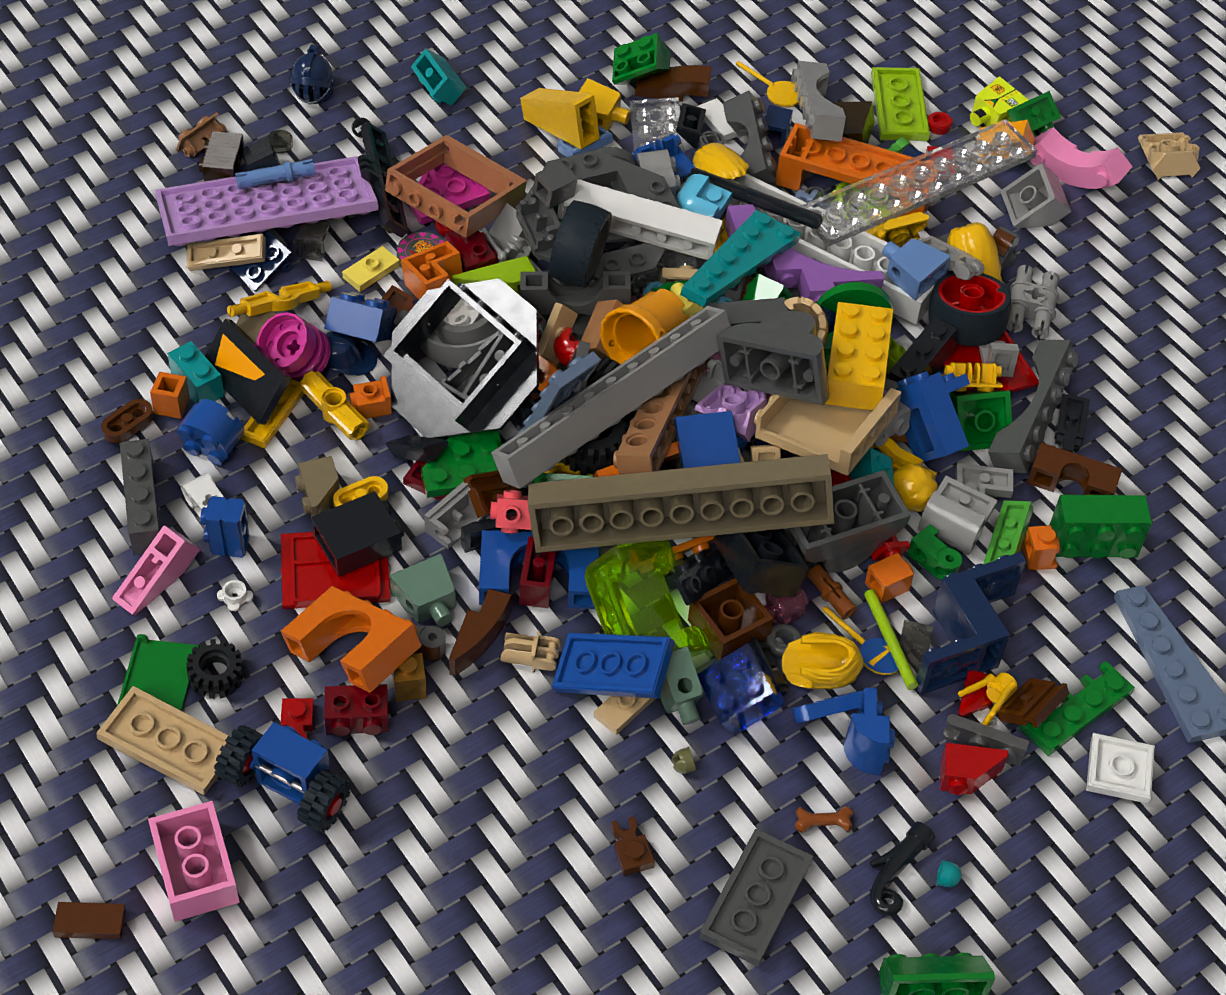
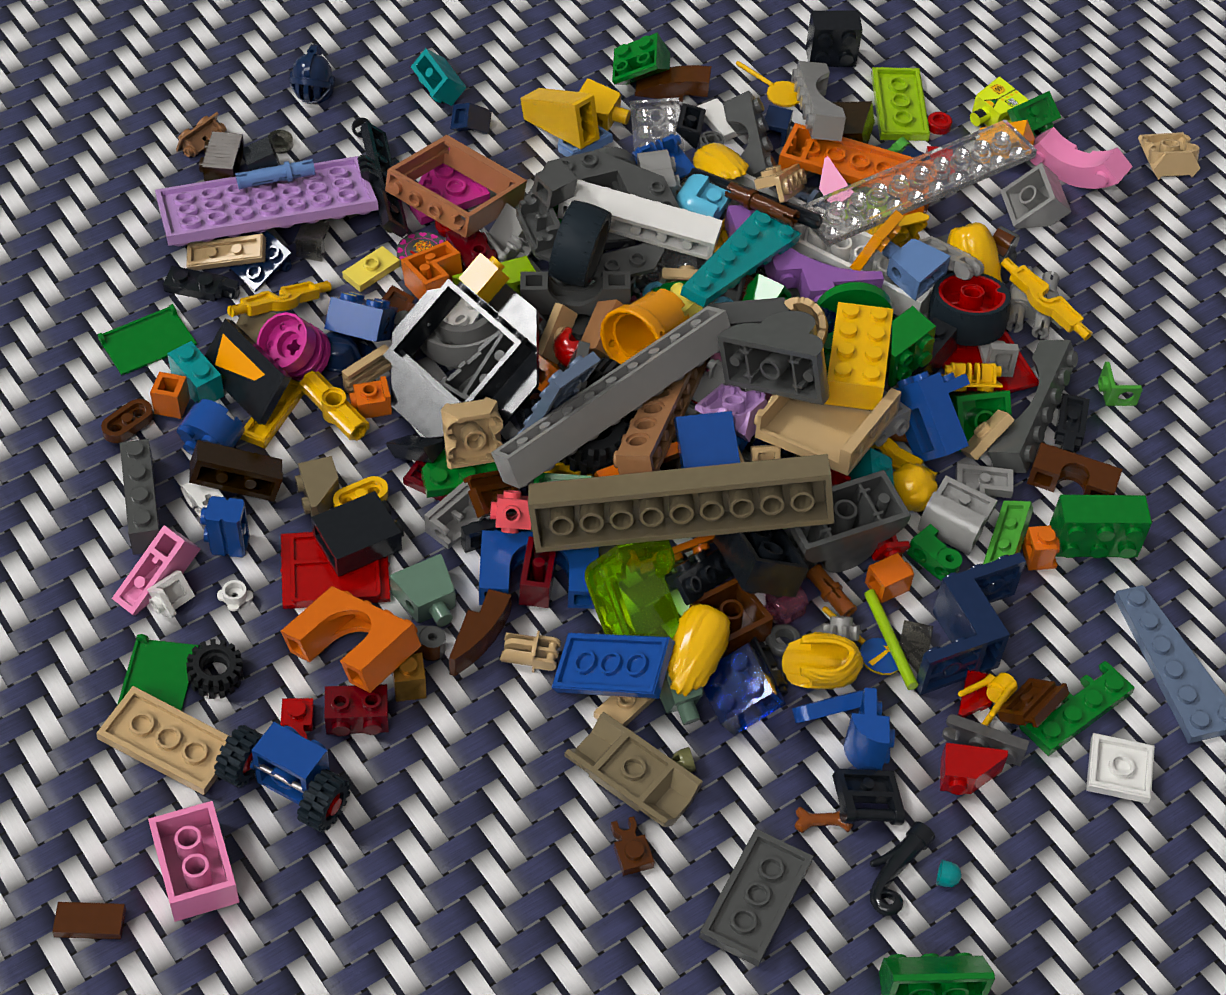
(145, 340): none -> green piece
(170, 594): none -> white bracket
(200, 284): none -> black hinge
(235, 470): none -> dark brown brick
(366, 369): none -> tan tile
(471, 117): none -> dark blue panel
(471, 432): none -> tan slope
(484, 277): none -> brick
(635, 771): none -> dark tan piece
(697, 647): none -> yellow hair
(753, 200): none -> reddish brown pin
(787, 180): none -> tan bracket
(831, 178): none -> bright pink tile
(834, 37): none -> black brick
(843, 627): none -> light grey gear
(868, 787): none -> black plate
(879, 240): none -> light orange wing
(909, 344): none -> green slope
(987, 434): none -> tan plate
(1056, 307): none -> yellow piece
(1111, 391): none -> bright green bracket

